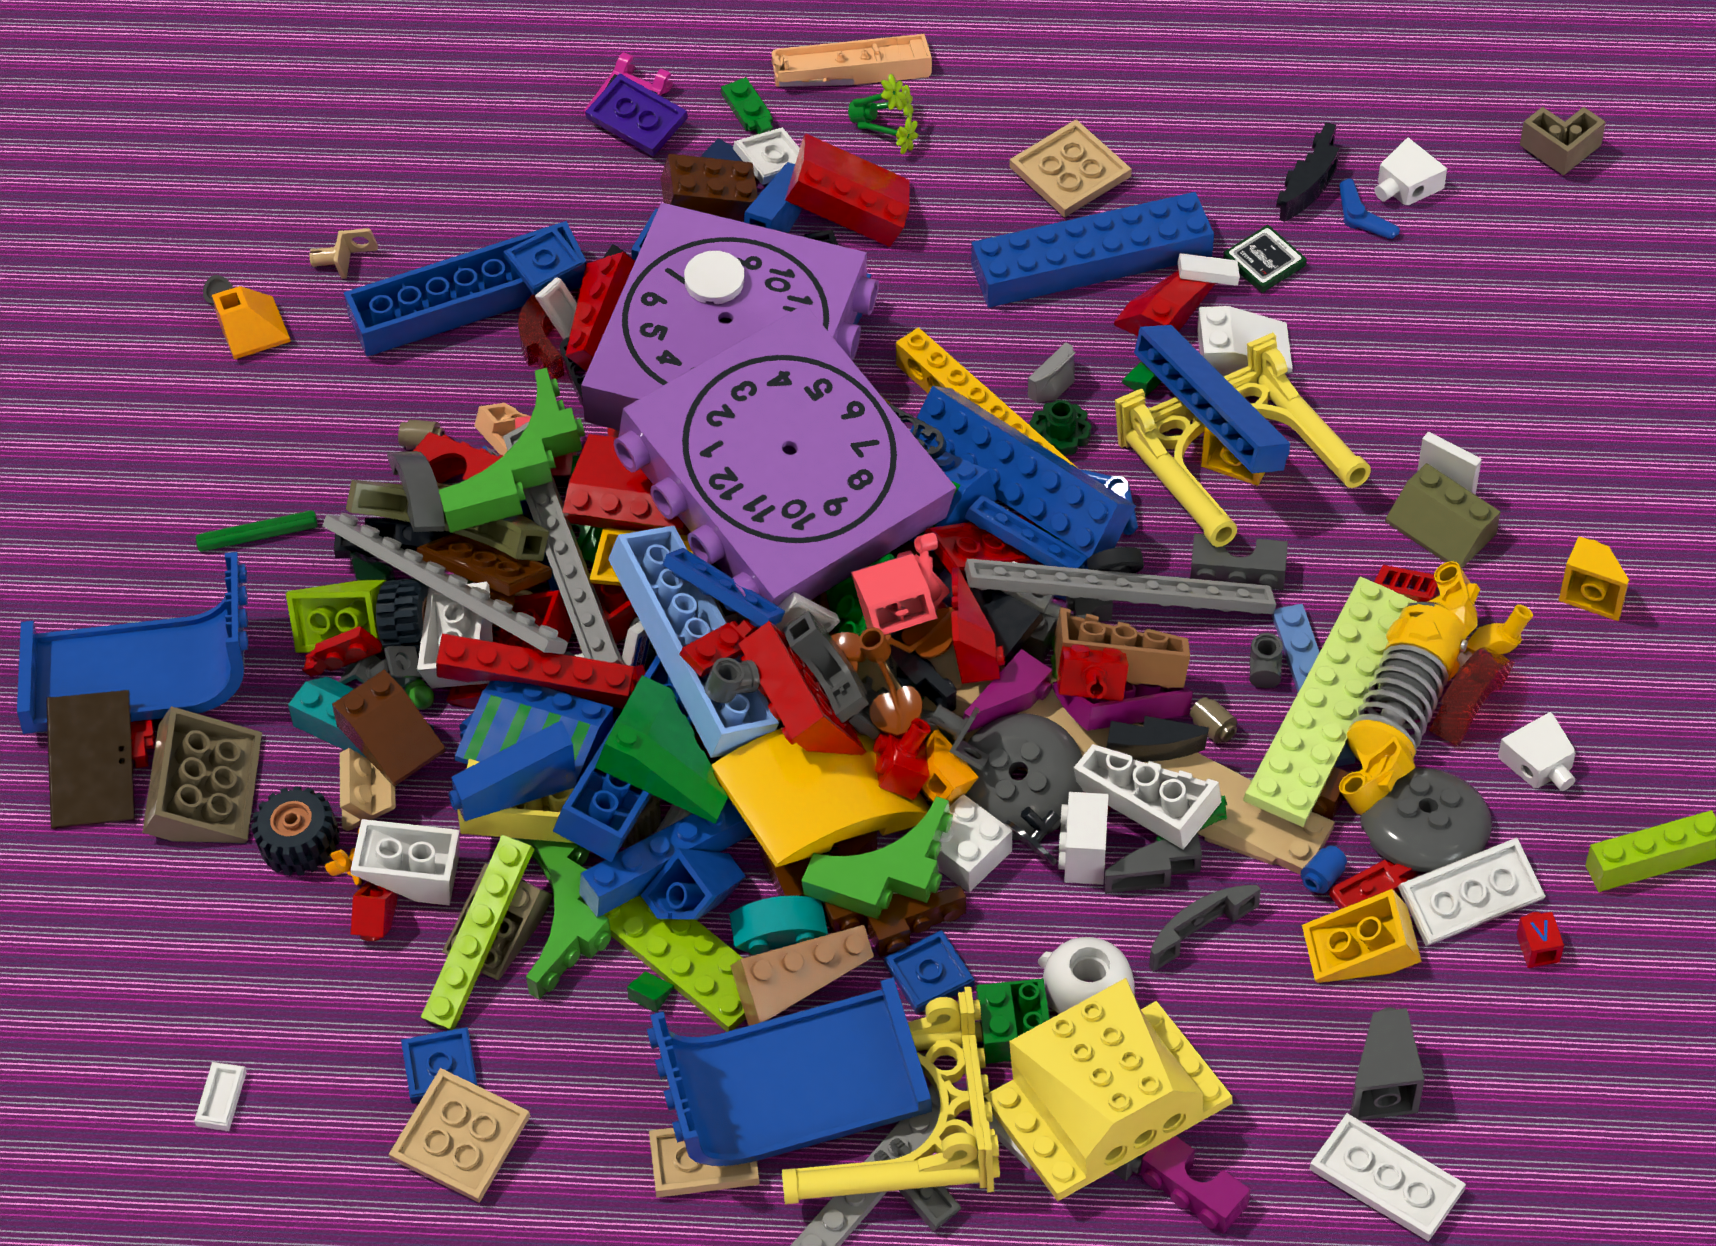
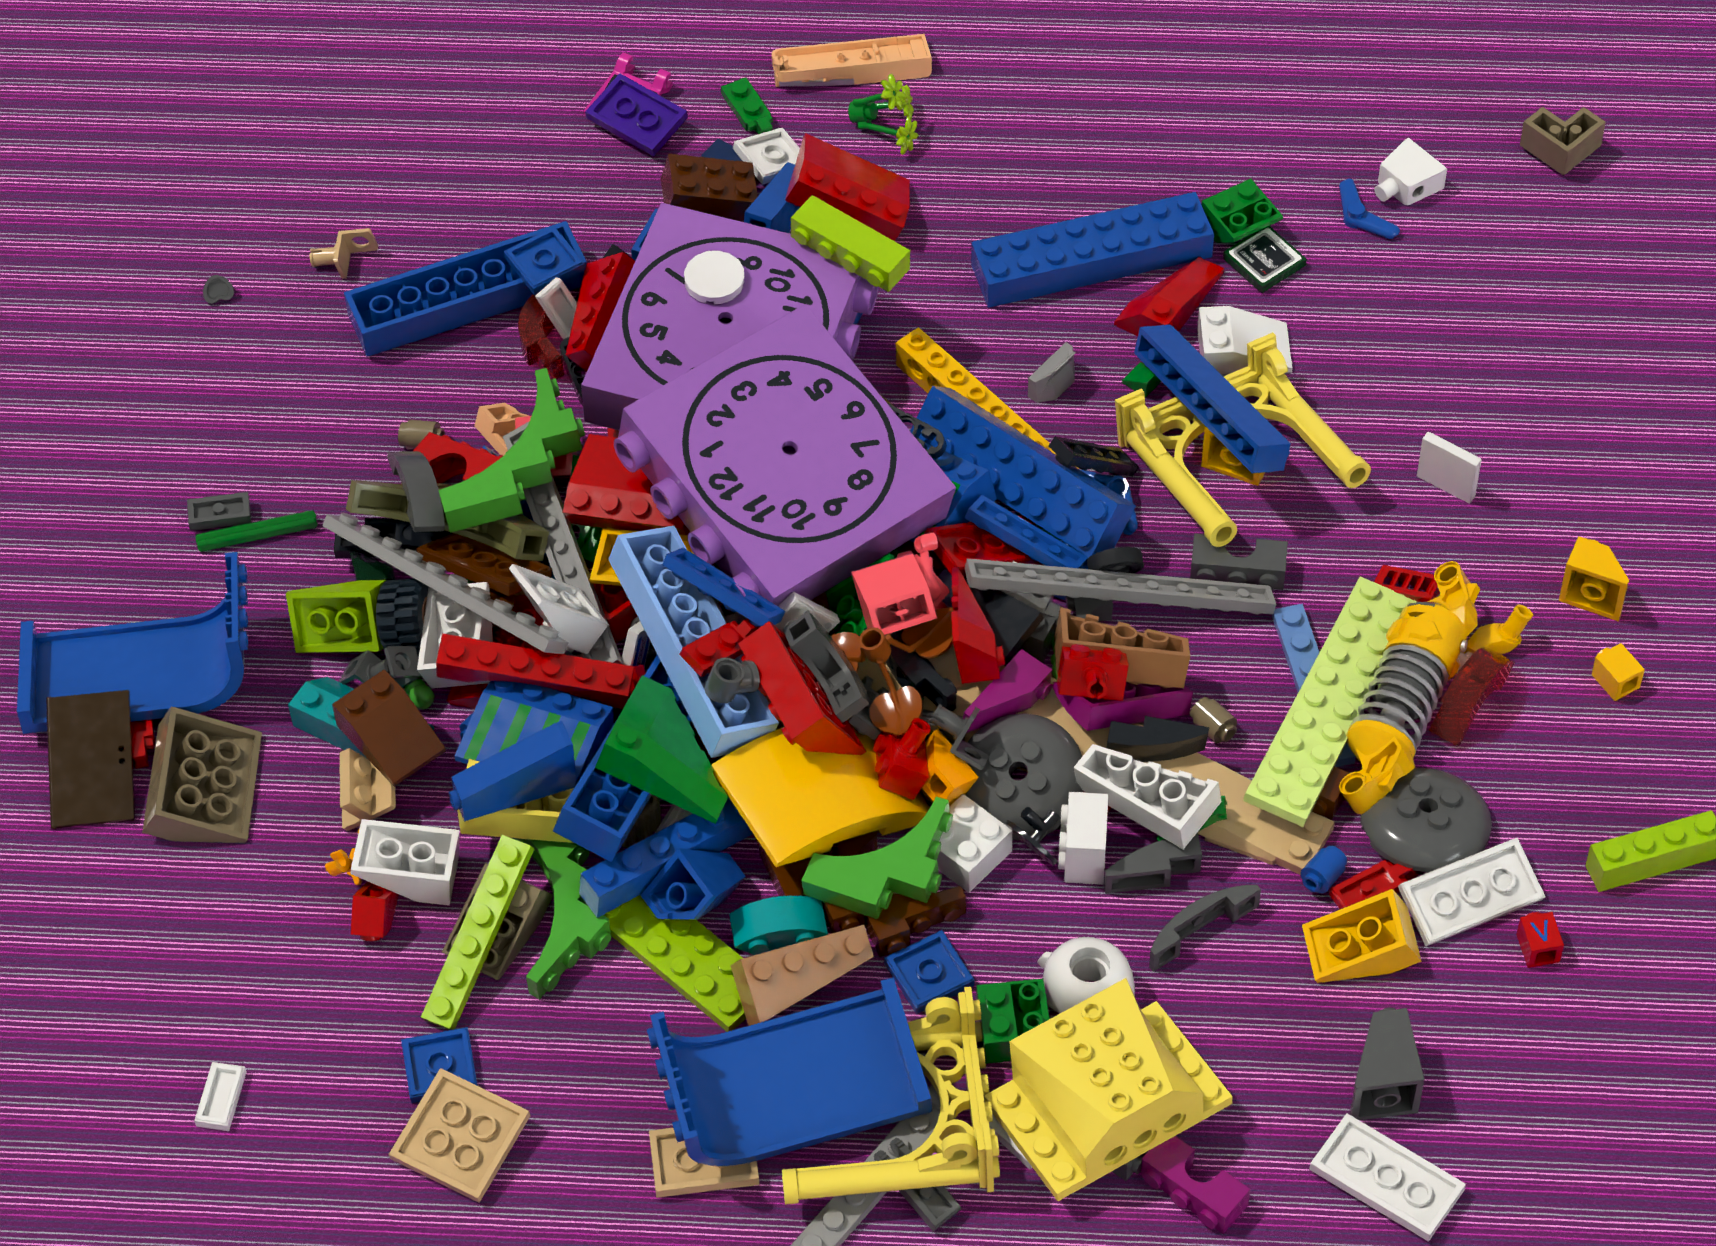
(219, 511): none -> dark grey plate
(249, 321): light orange slope -> none
(295, 830): black wheel -> none
(341, 651): red hinge -> none
(562, 609): none -> white slope
(649, 991): green slope -> none
(850, 243): none -> lime brick
(1062, 426): dark green plant -> none
(1070, 168): tan plate -> none
(1093, 457): none -> black plate
(1208, 269): white tile -> none
(1239, 212): none -> green slope
(1265, 669): dark grey piece -> none
(1310, 176): black slope -> none
(1443, 516): olive slope -> none
(1540, 753): white torso -> none
(1617, 671): none -> yellow brick

